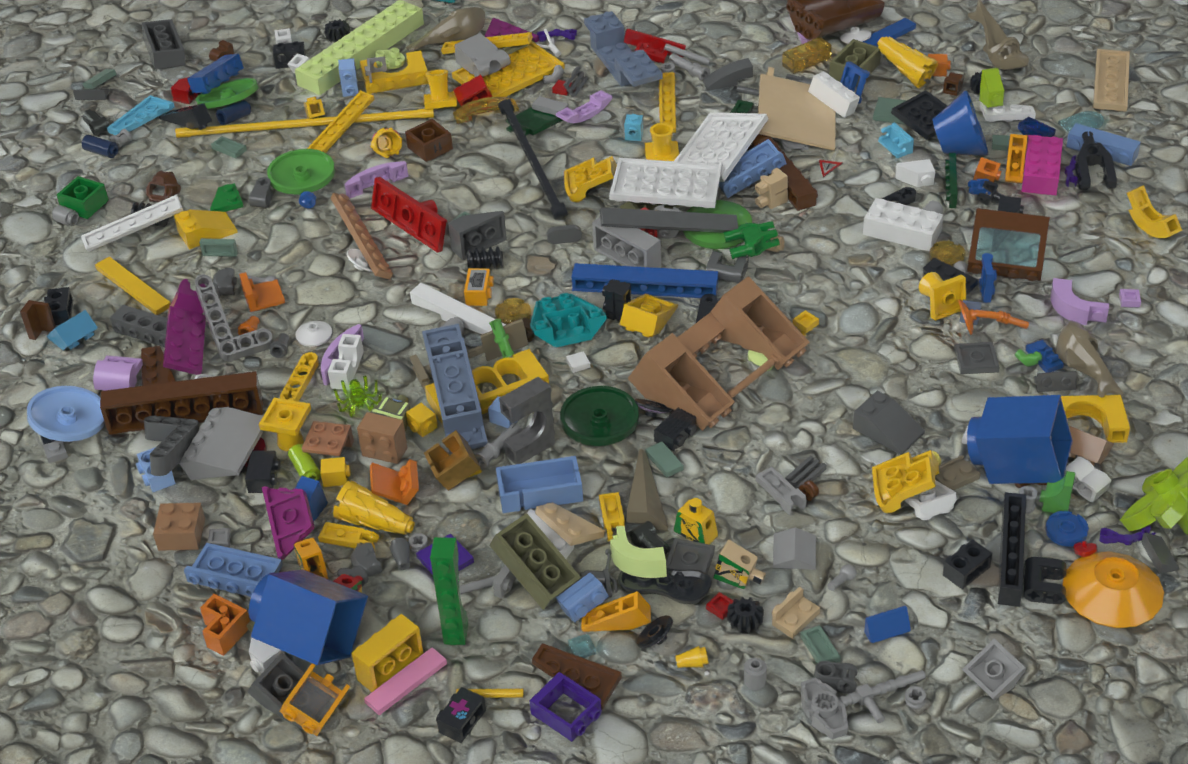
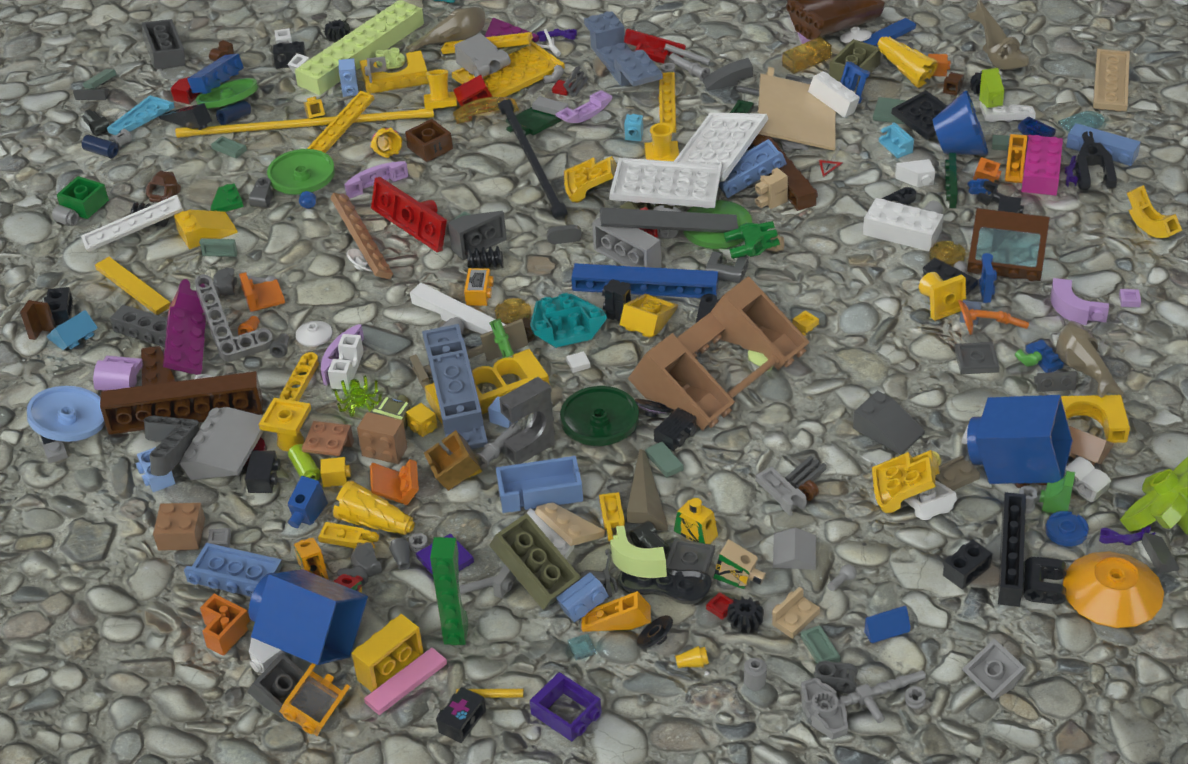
(288, 517): magenta wing -> none
(590, 675): reddish brown wing -> none
(1085, 549): red piece -> none

